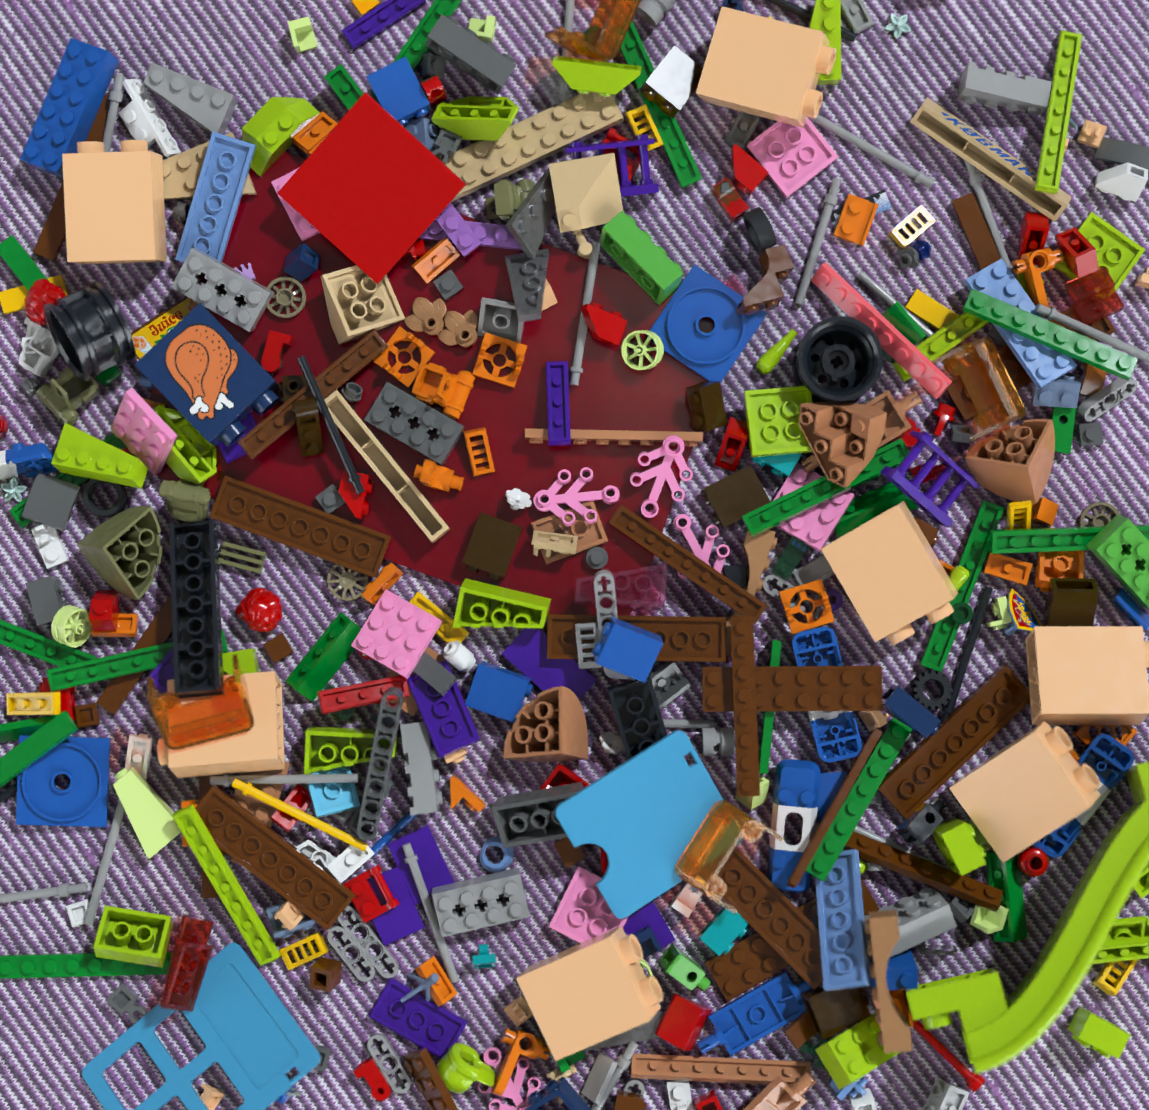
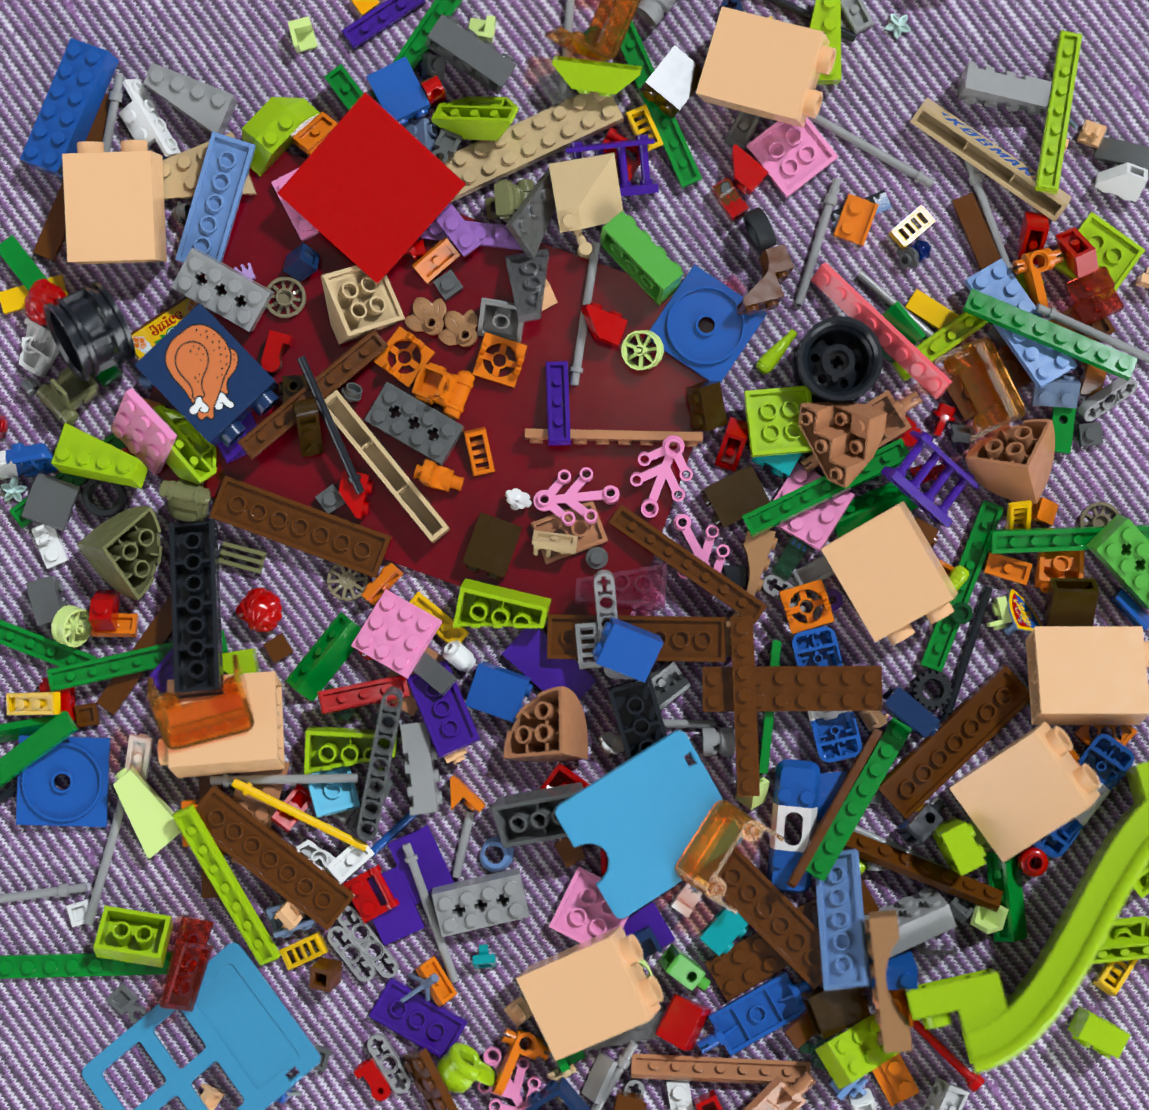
(463, 843): none -> light grey bar
(895, 1080): none -> orange plate

